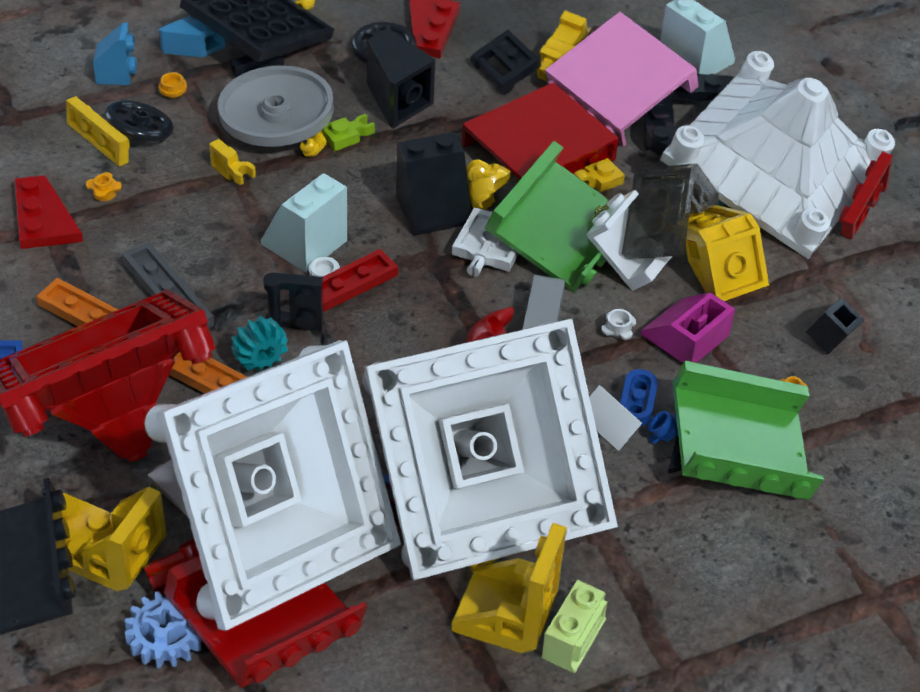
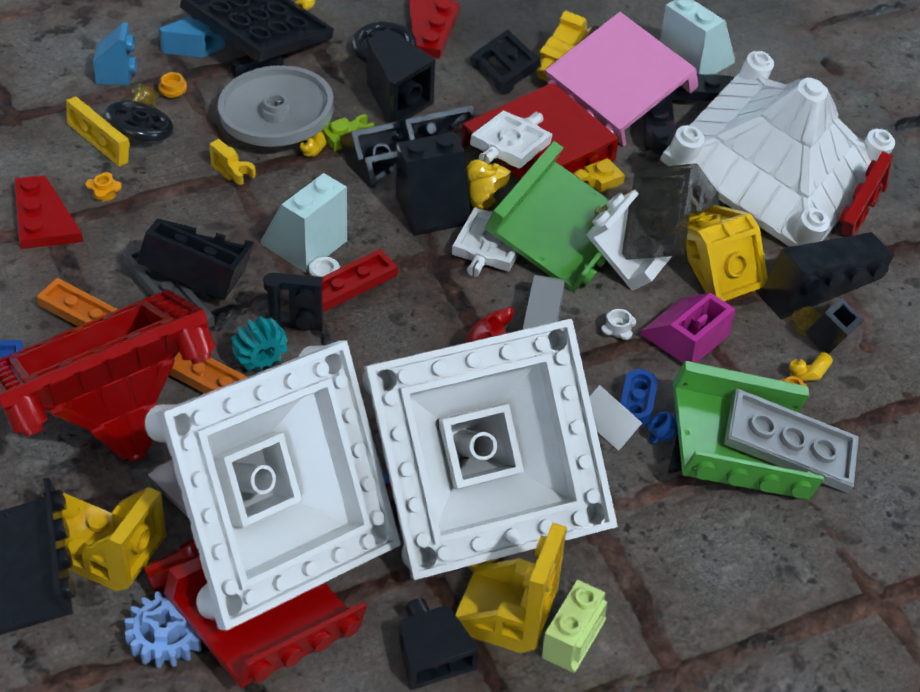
(145, 95): none -> clear yellow plate
(194, 258): none -> black wedge
(374, 149): none -> black wedge
(434, 645): none -> black torso
(511, 138): none -> white plate
(791, 440): none -> light grey plate
(804, 319): none -> clear yellow plate
(811, 372): none -> yellow arm
(824, 271): none -> black wedge

